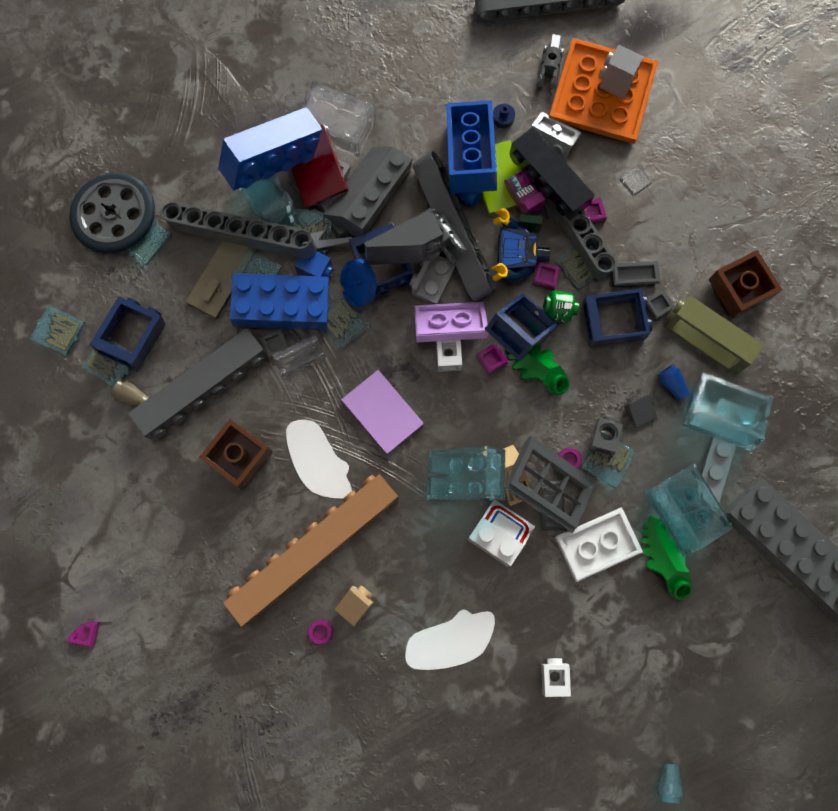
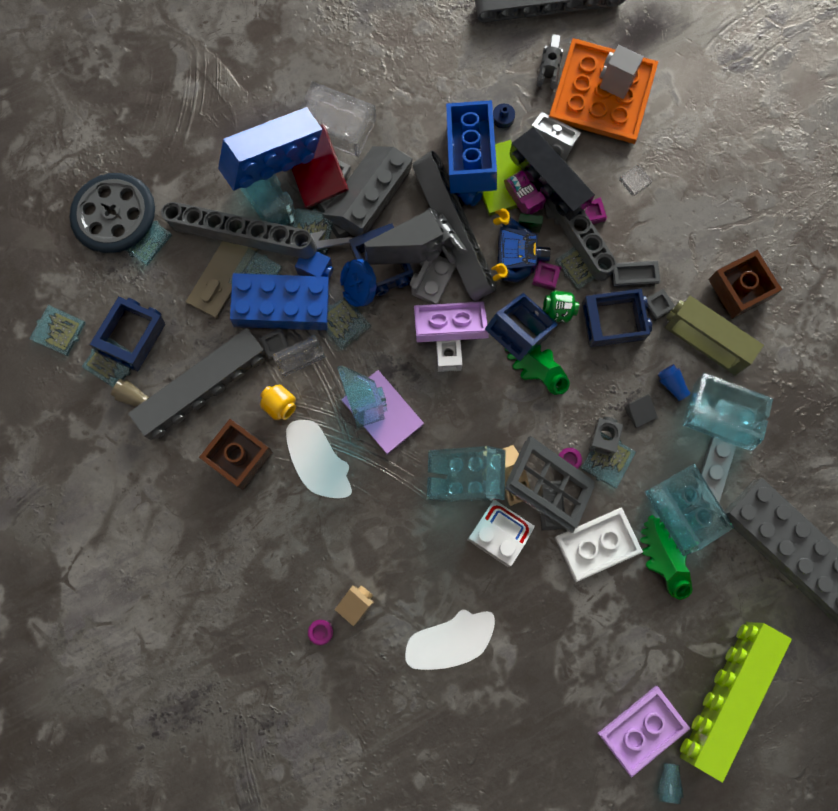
(85, 634): magenta tile -> none
(278, 402): none -> yellow head
(311, 550): medium nougat brick -> none
(364, 398): none -> clear light blue slope
(492, 358): magenta tile -> none
(561, 686): white brick -> none
(643, 731): none -> lavender tile
(734, 699): none -> lime brick

